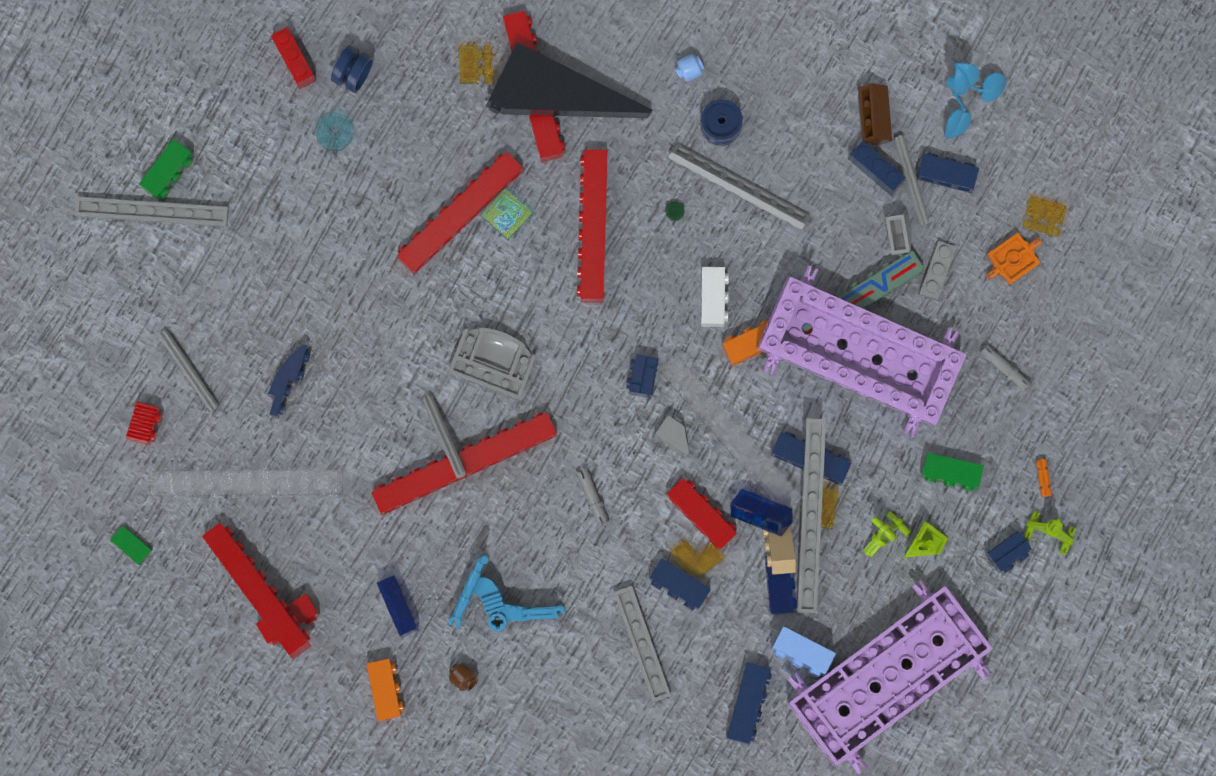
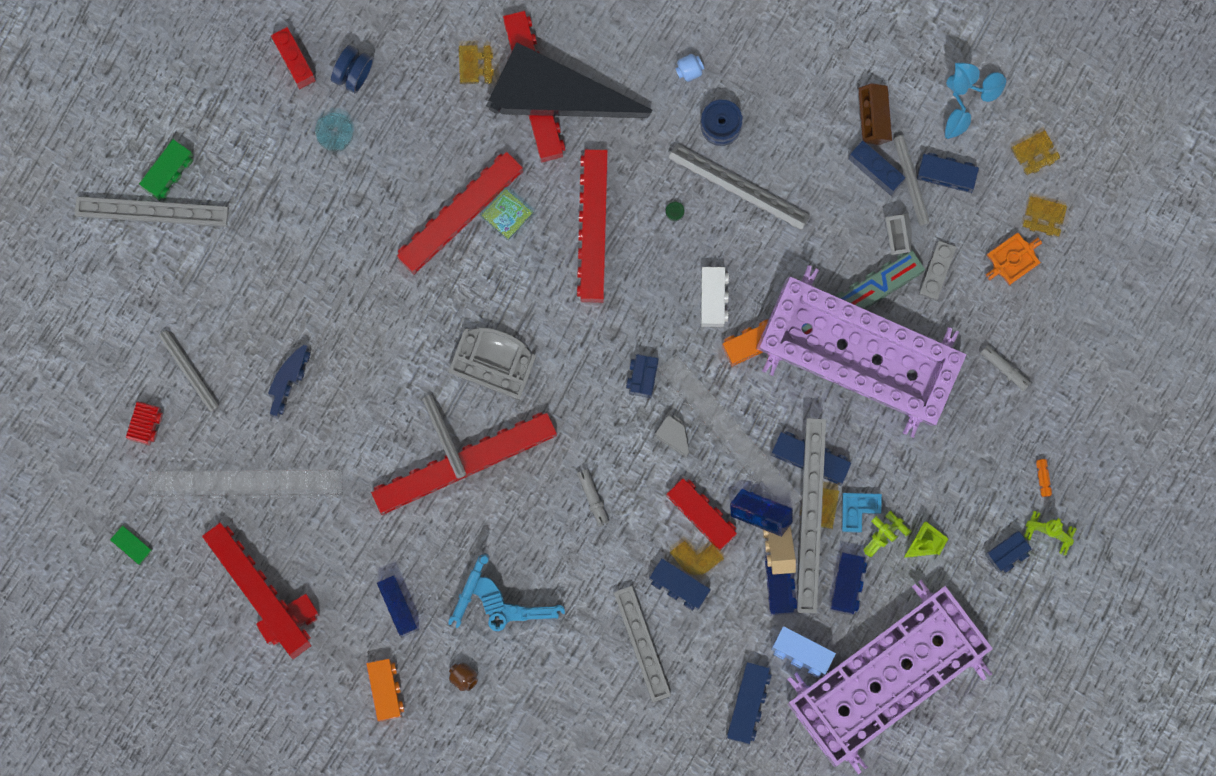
(848, 584): none -> clear blue brick
(854, 506): none -> dark azure plate
(952, 472): green brick -> none
(1032, 148): none -> clear yellow plate

